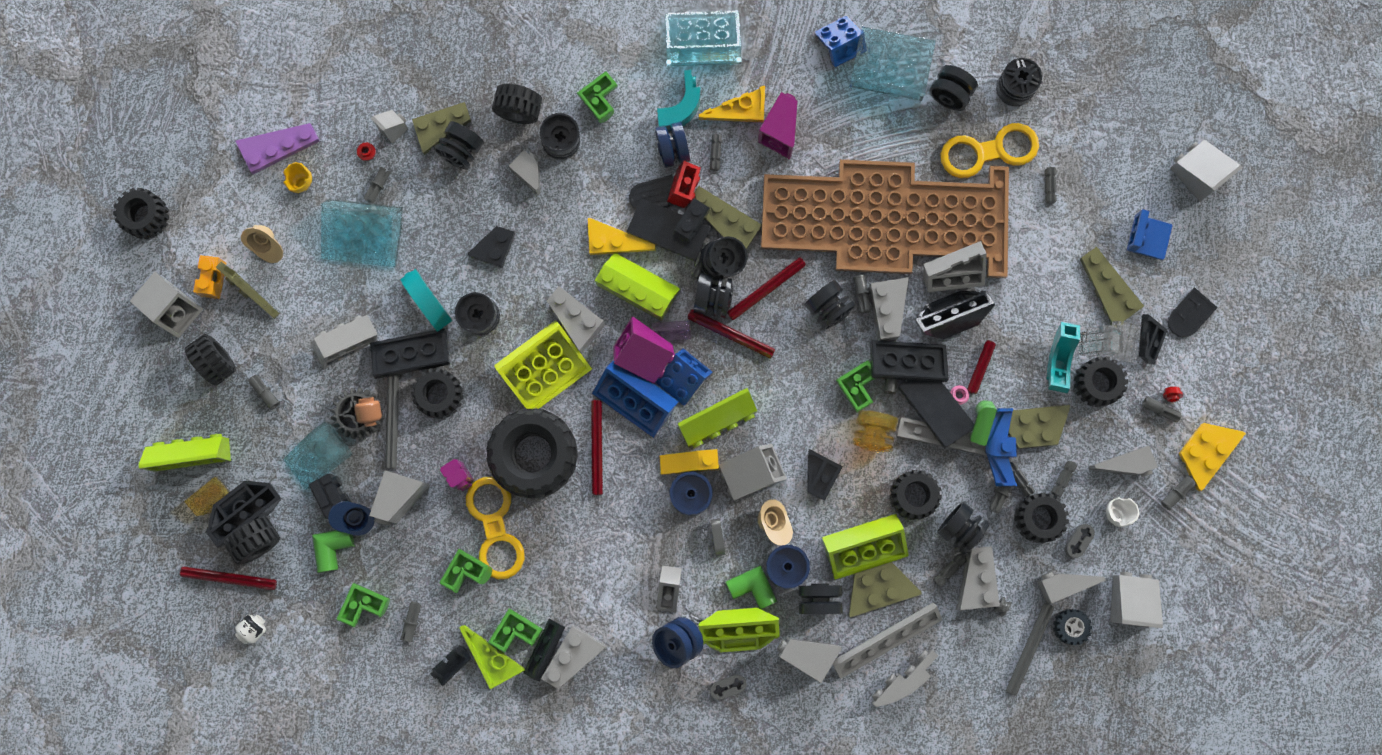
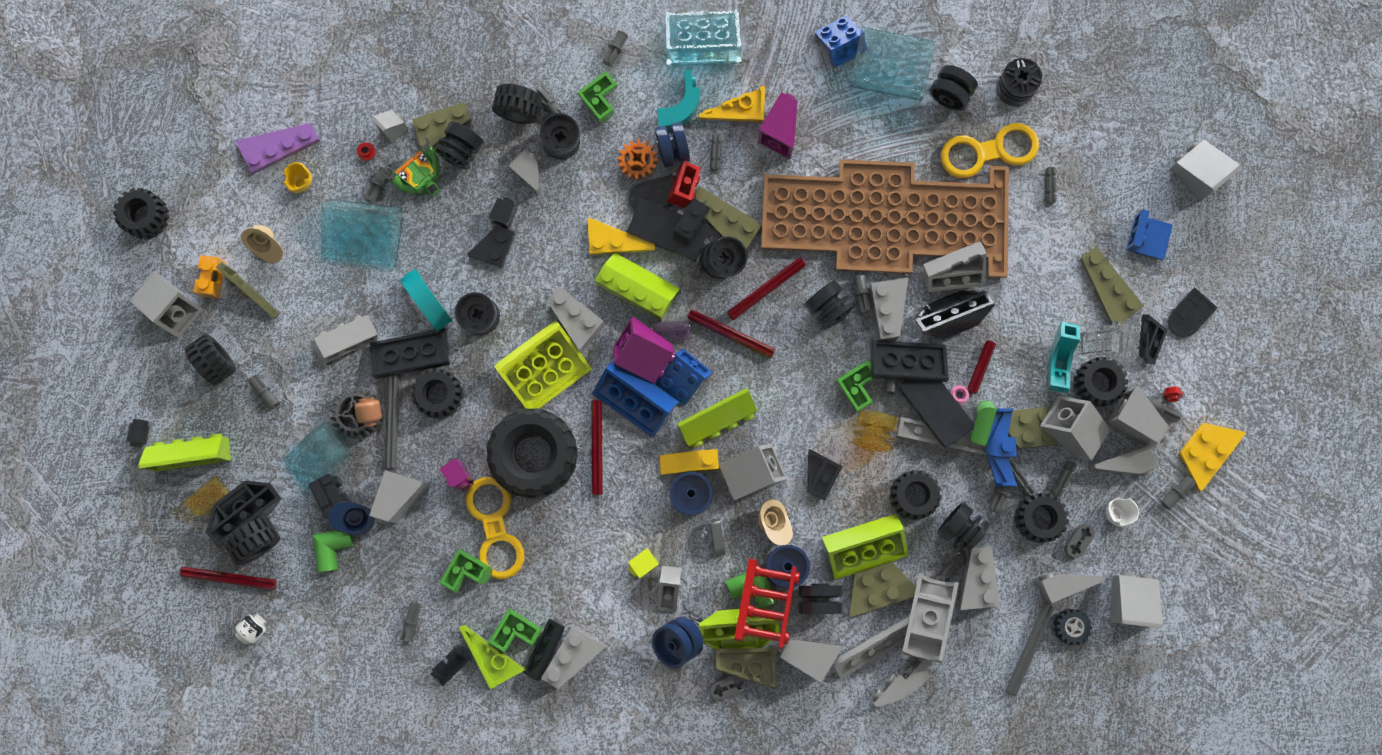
(138, 433): none -> black brick
(361, 599): bright green brick -> none
(418, 173): none -> torso
(503, 212): none -> black brick
(549, 105): none -> dark grey axle
(615, 48): none -> dark grey axle
(633, 165): none -> orange gear
(642, 563): none -> neon yellow brick
(713, 295): black wheel -> none
(747, 610): none -> red fence
(749, 664): none -> olive wing
(930, 619): none -> light grey piece
(1003, 608): dark grey bush -> none
(1076, 426): none -> light grey slope
(1138, 418): none -> light grey slope

